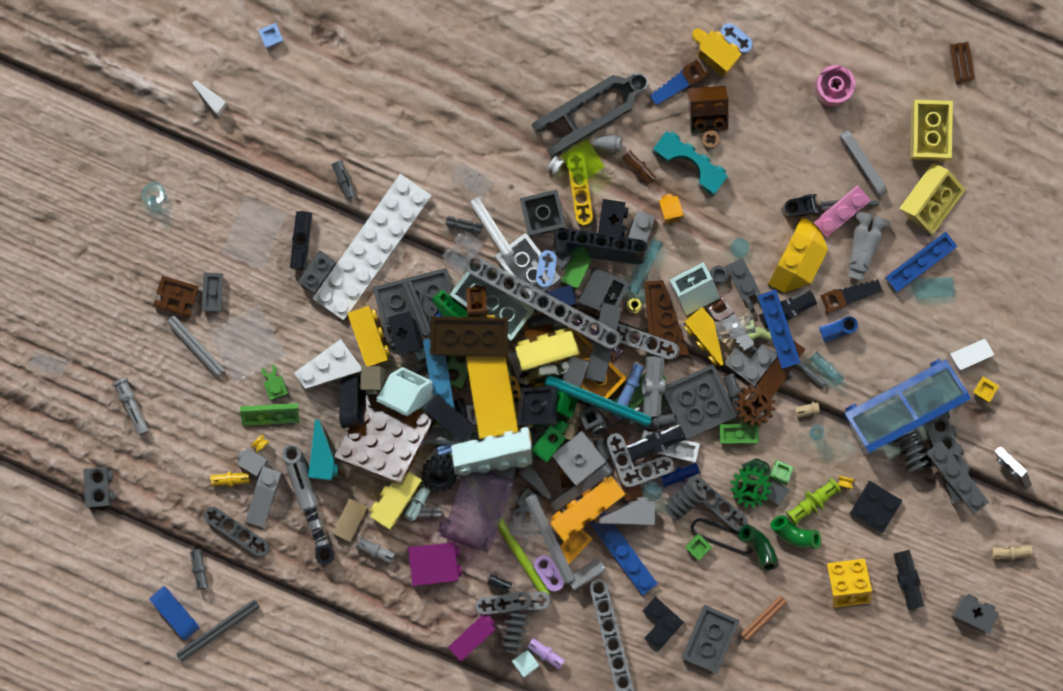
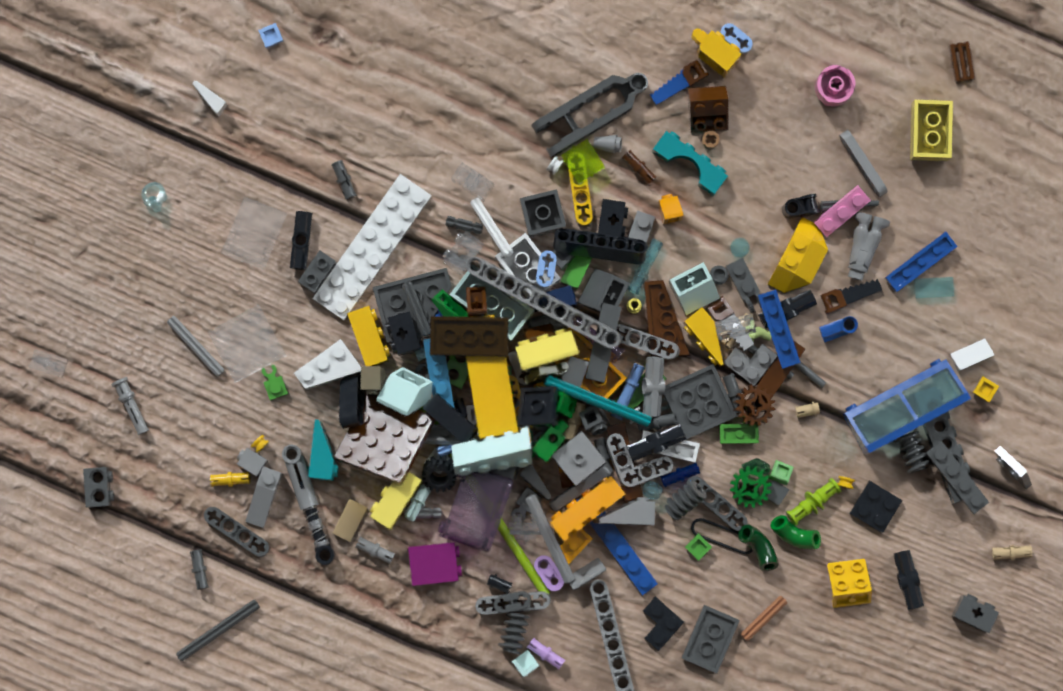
(174, 613): blue beam -> none
(178, 291): reddish brown plate -> none
(212, 292): dark grey plate -> none
(270, 414): bright green plate -> none
(472, 637): magenta brick -> none
(821, 432): clear light blue pin -> none
(827, 368): clear light blue pin -> none
(932, 198): light yellow slope -> none

